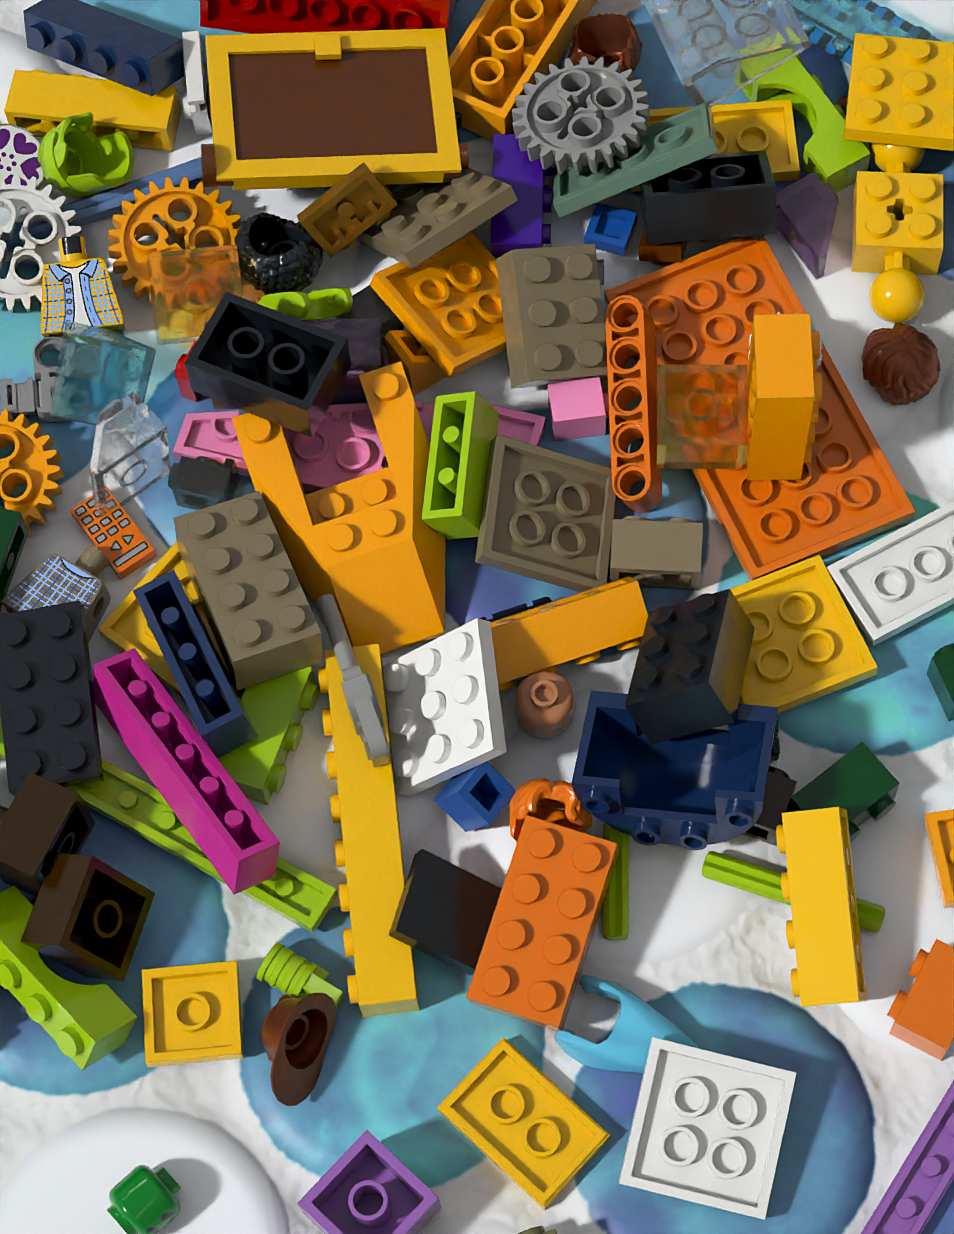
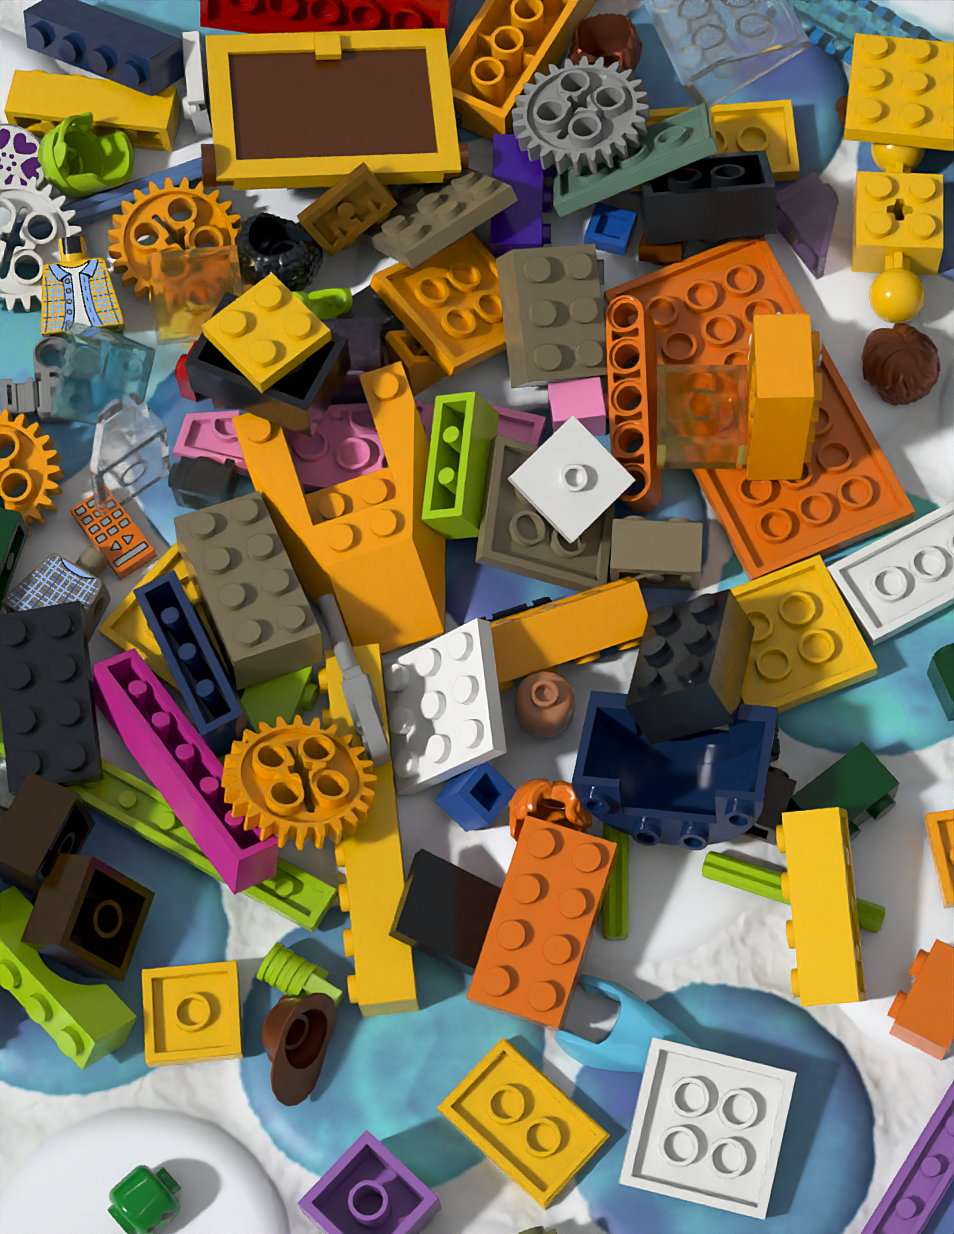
(266, 332): none -> yellow plate
(271, 796): none -> light orange gear
(571, 479): none -> white plate
(826, 152): lime arch -> none

